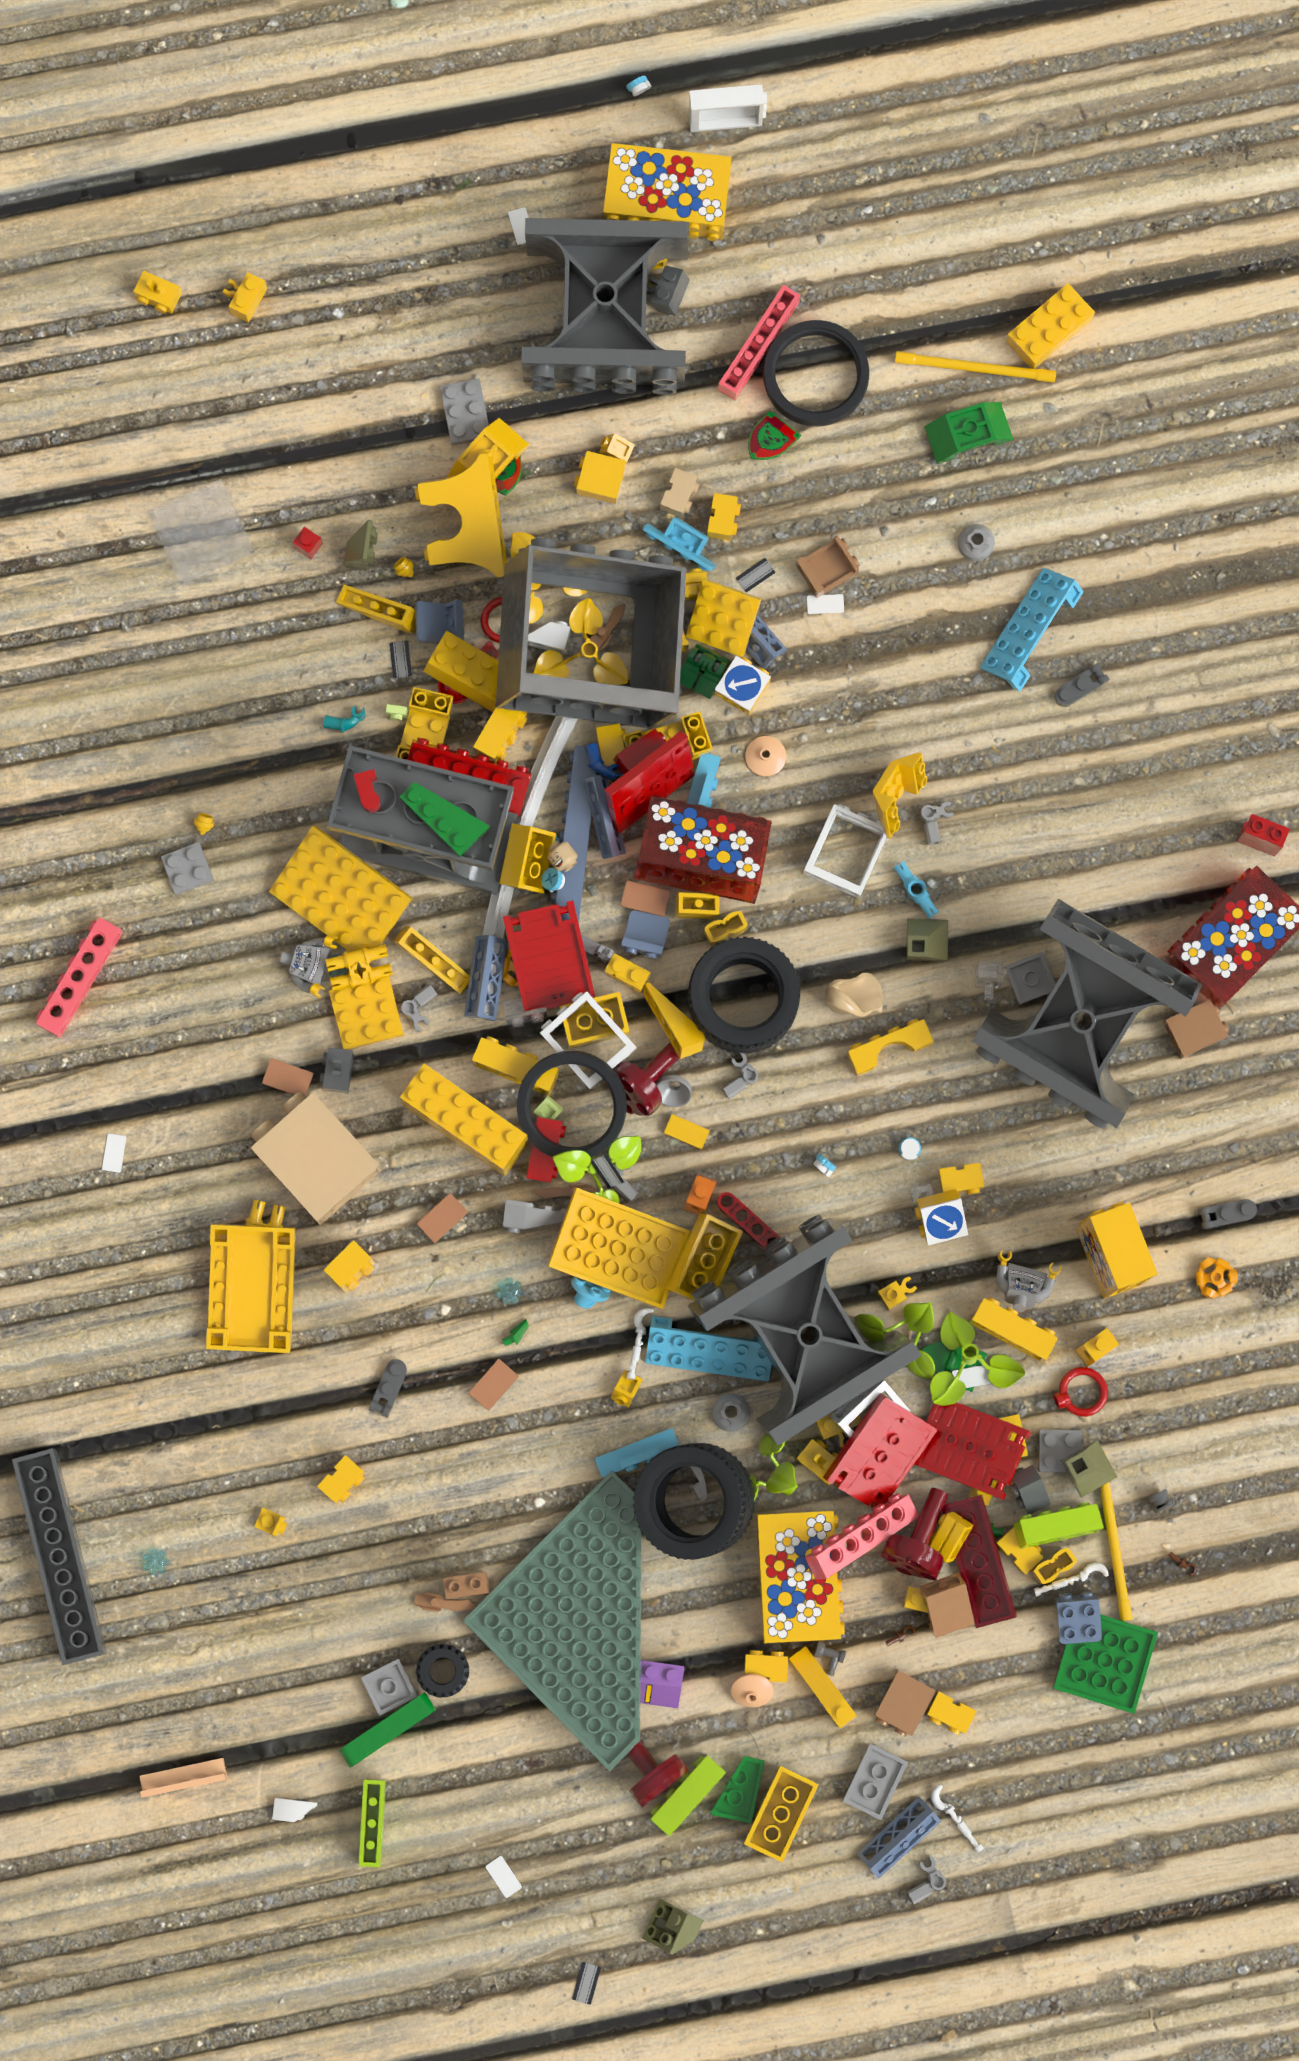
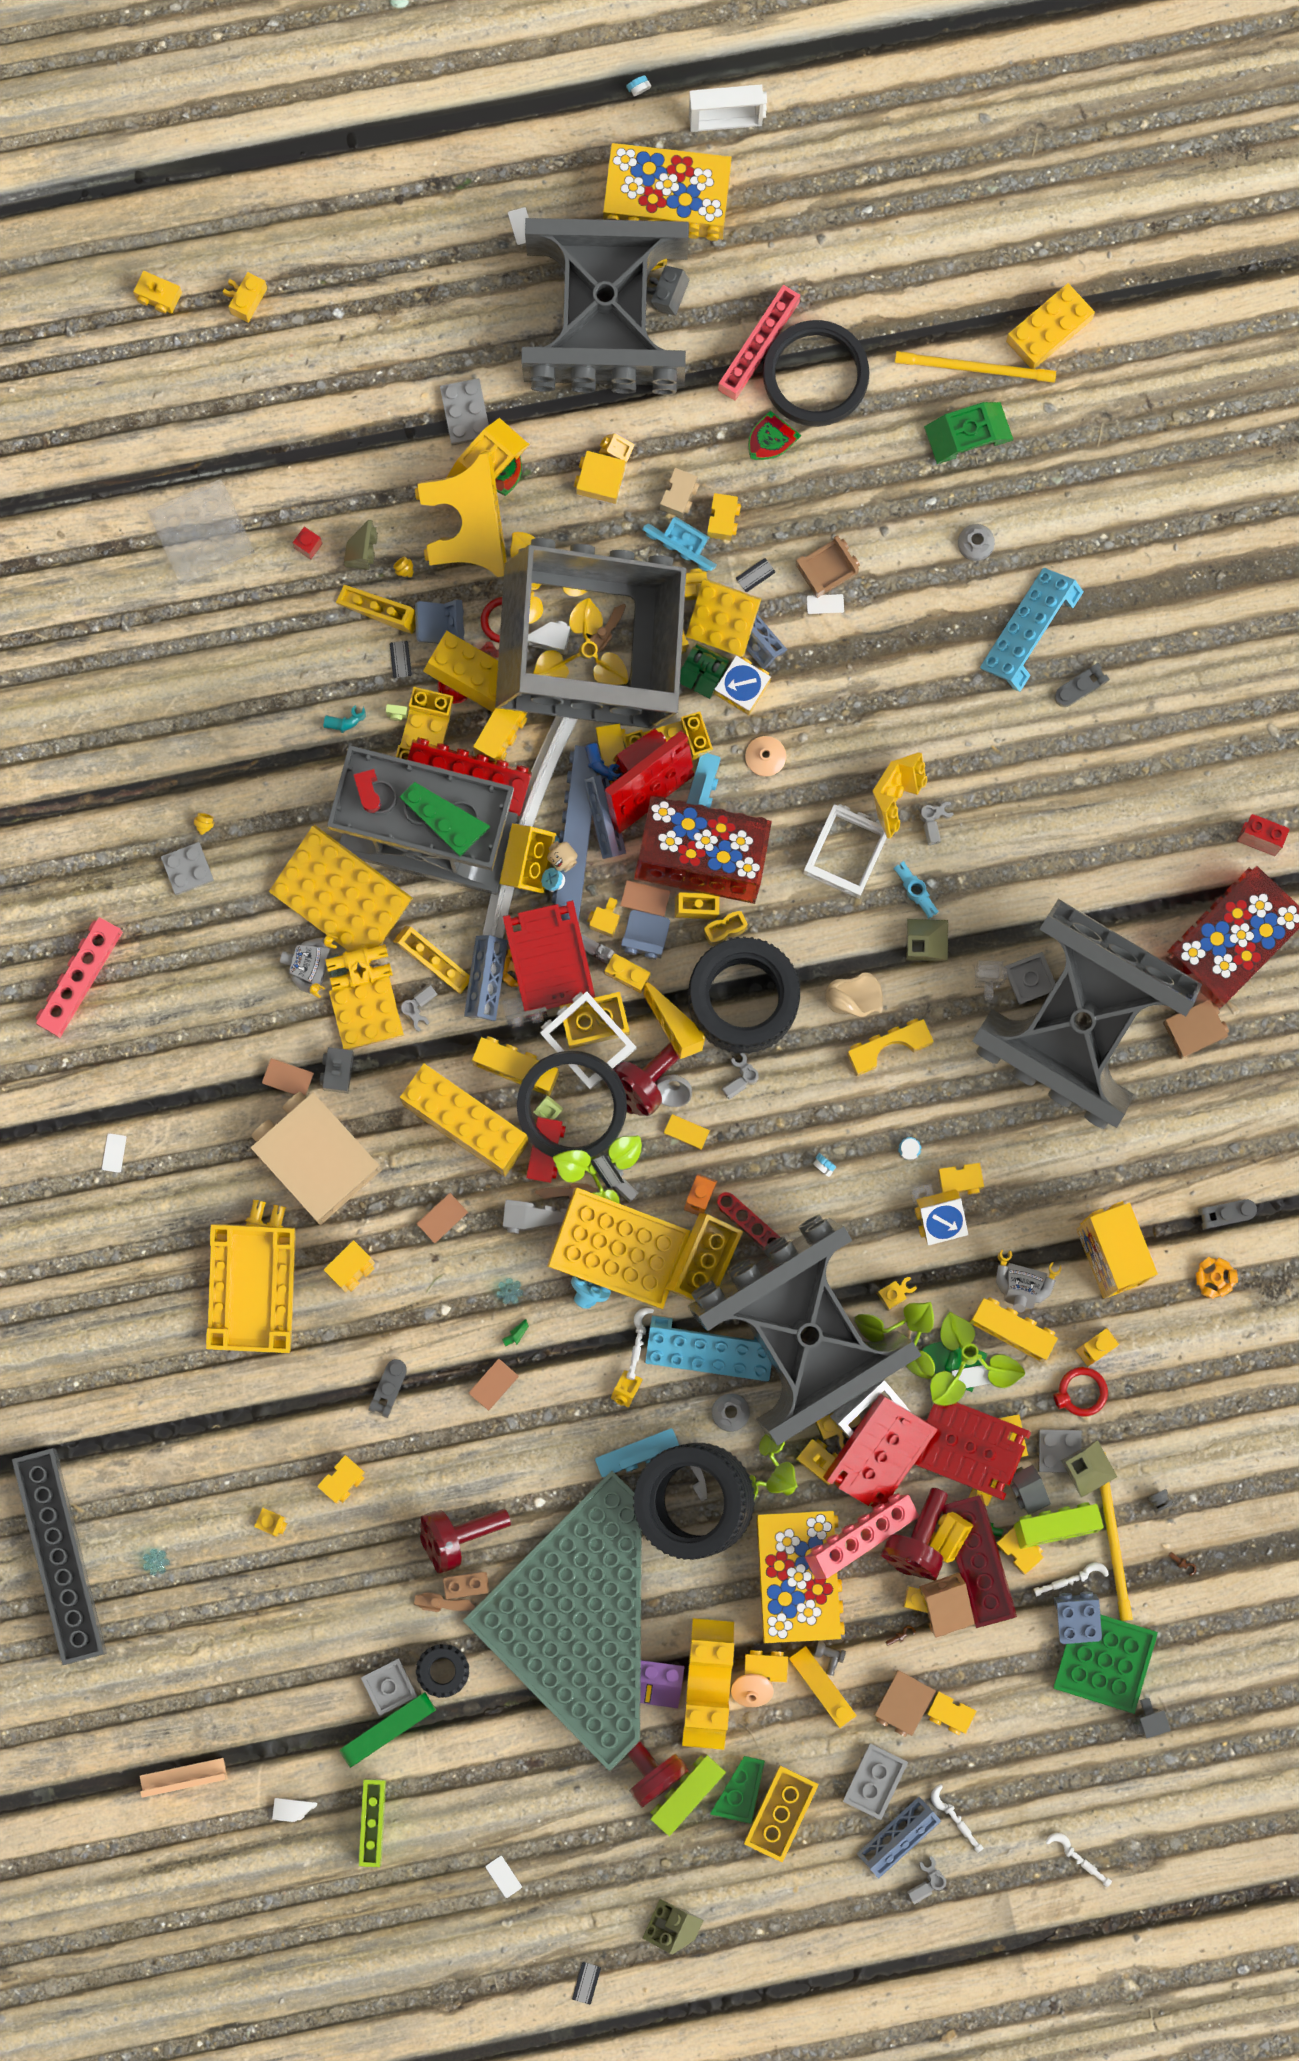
(443, 1539): none -> dark red piece
(604, 920): none -> yellow brick
(708, 1684): none -> yellow piece
(1049, 1569): yellow brick -> none
(1069, 1851): none -> white piece
(1151, 1722): none -> dark grey brick

